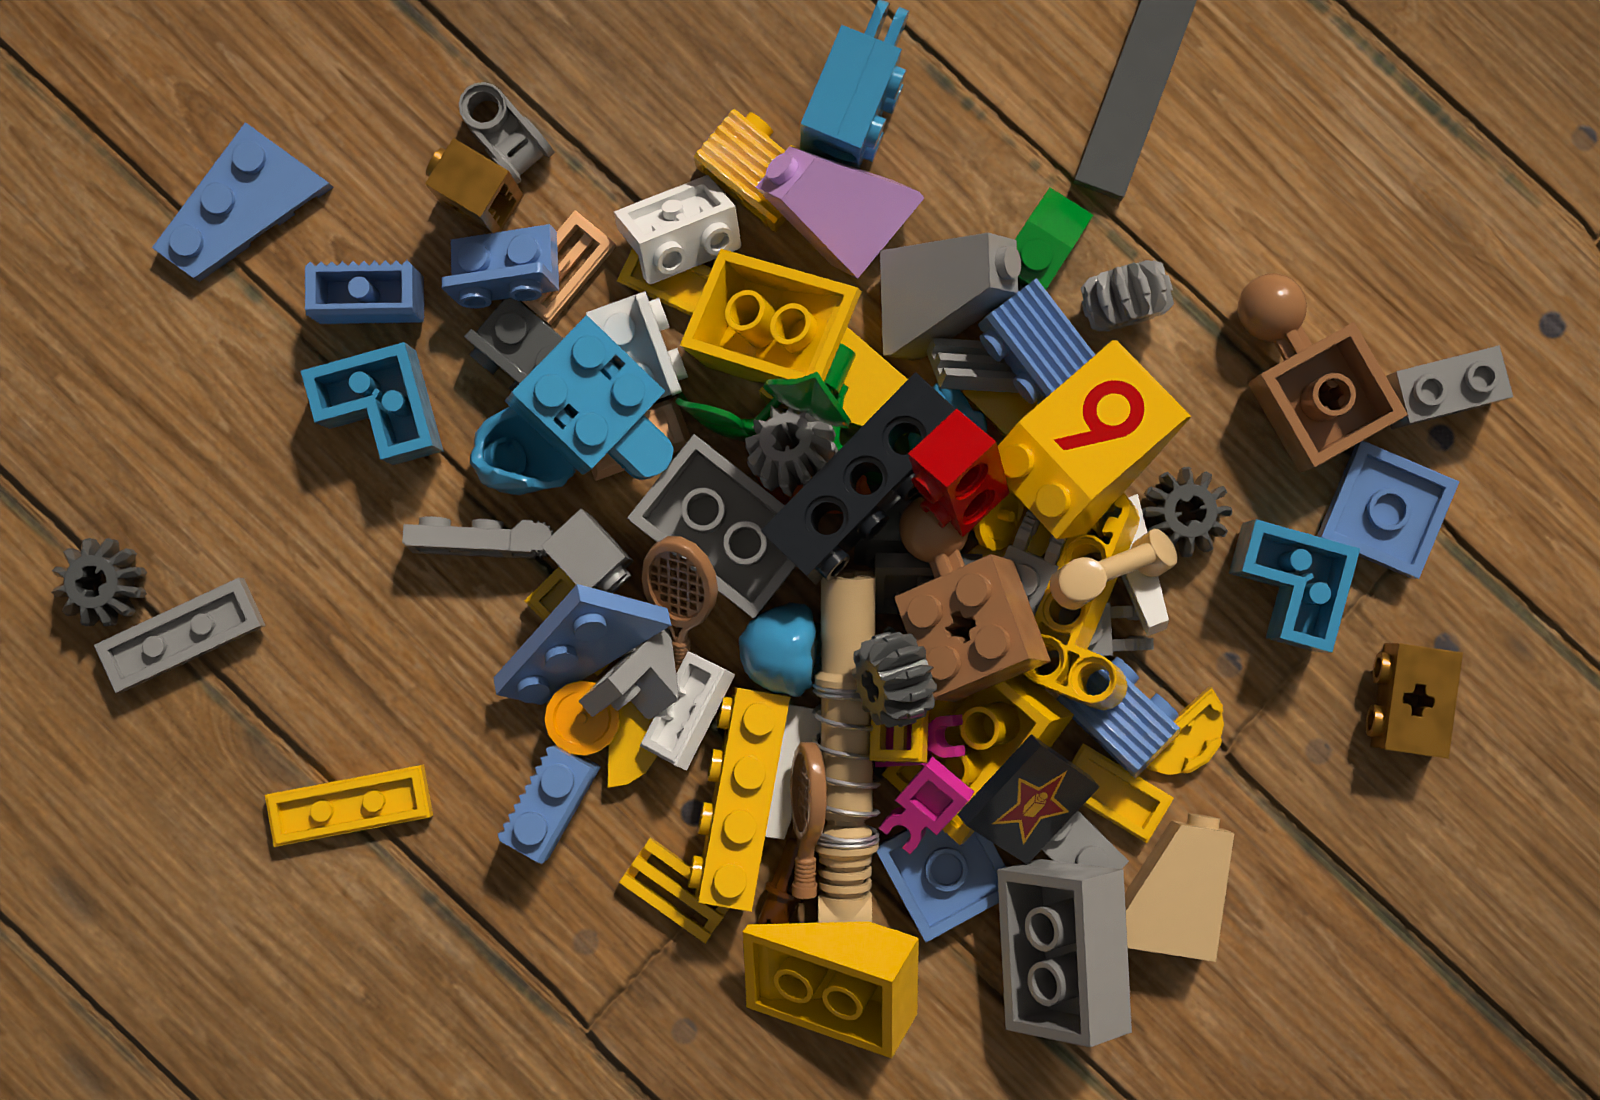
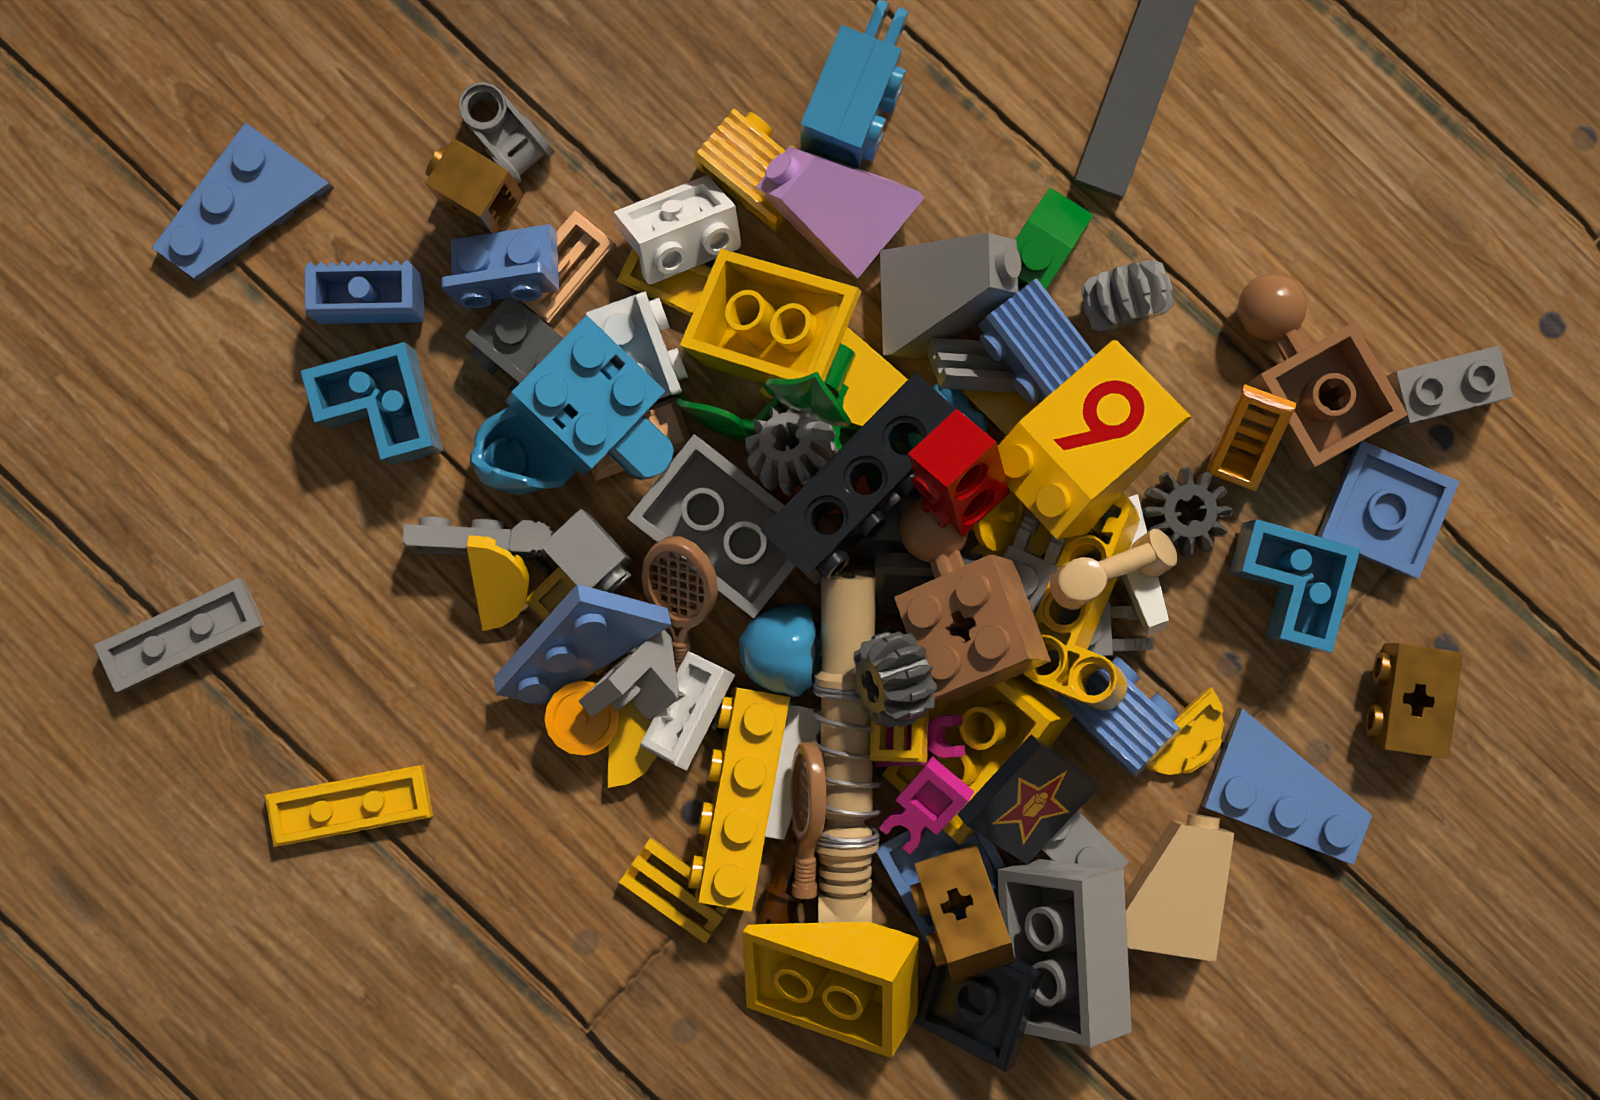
(111, 596): dark grey gear -> none
(498, 582): none -> yellow tile
(548, 803): medium blue brick -> none
(970, 943): none -> pearl gold brick
(982, 1011): none -> black tile
(1121, 797): yellow tile -> none
(1240, 467): none -> light orange slope
(1283, 794): none -> medium blue wing

